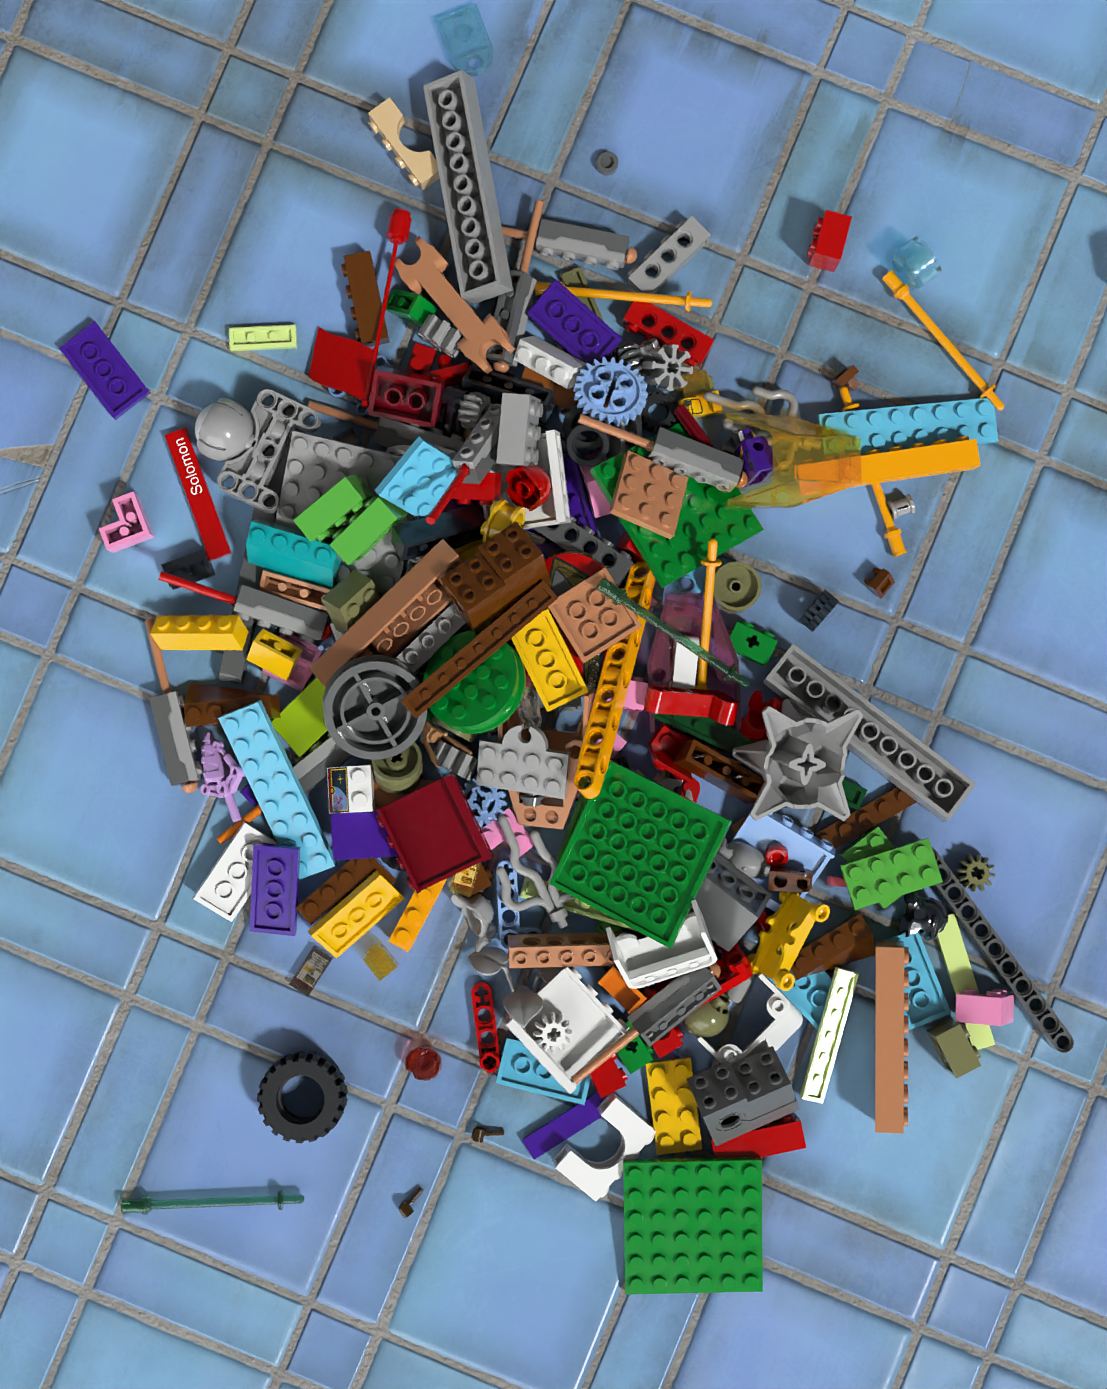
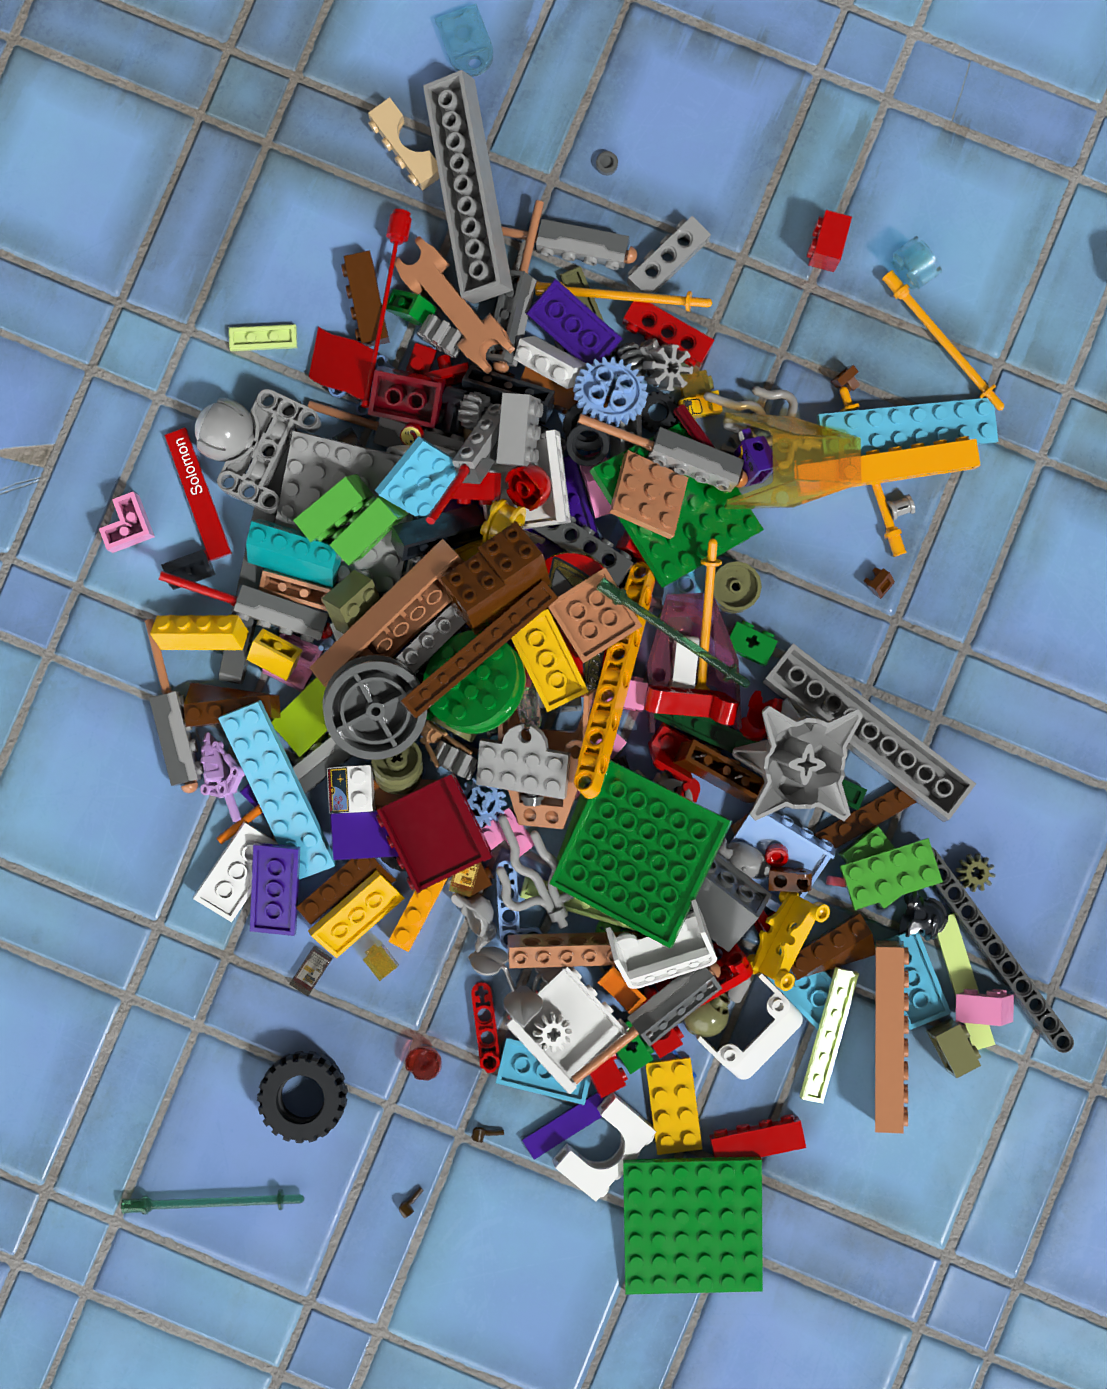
(105, 370): dark purple plate -> none
(410, 433): none -> tile
(743, 1095): dark grey piece -> none
(818, 610): black bush -> none

